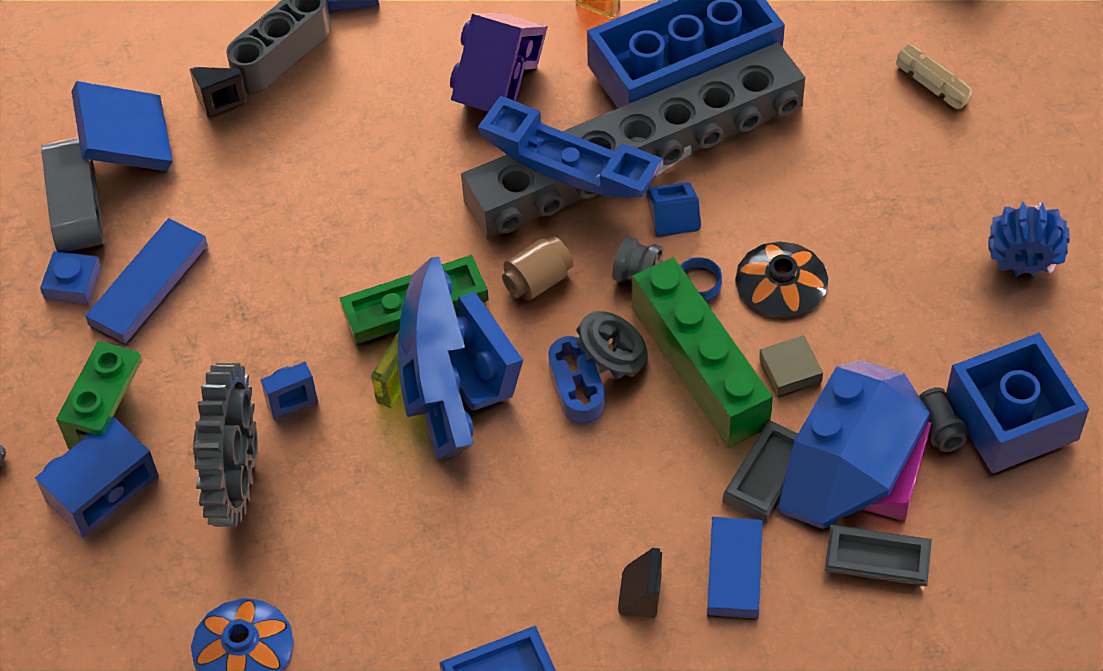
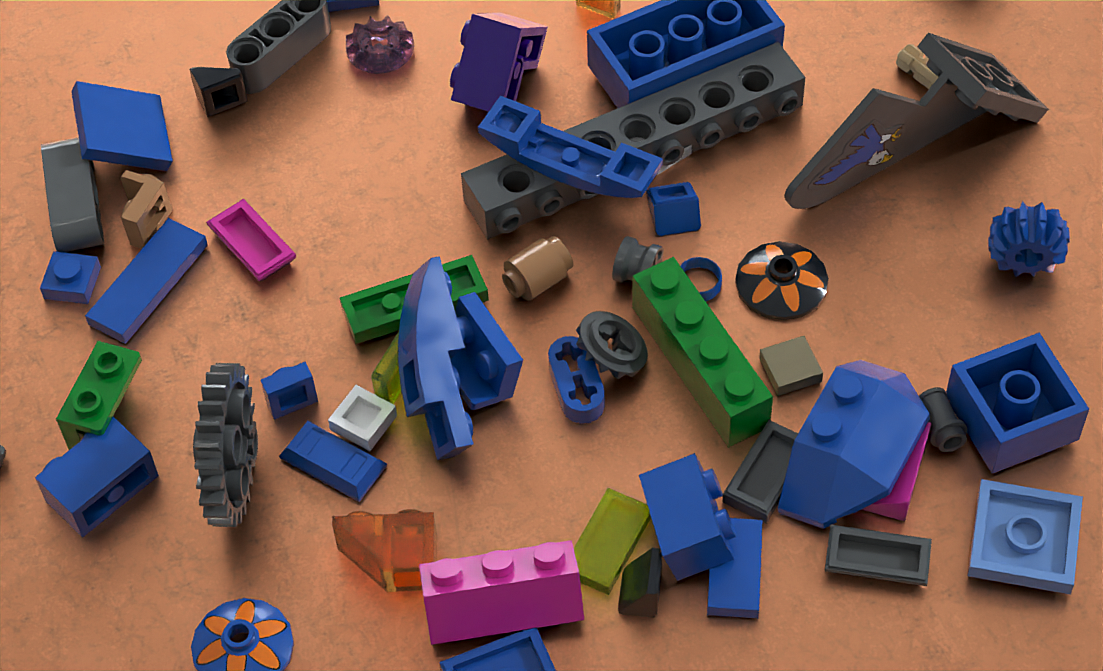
(146, 207): none -> medium nougat bracket
(251, 240): none -> dark pink tile
(333, 461): none -> blue tile
(362, 417): none -> white plate
(379, 58): none -> clear purple gear
(388, 545): none -> clear orange slope
(501, 592): none -> dark pink brick
(610, 539): none -> clear neon green tile
(686, 516): none -> blue brick
(894, 126): none -> dark grey piece
(1025, 536): none -> medium blue plate

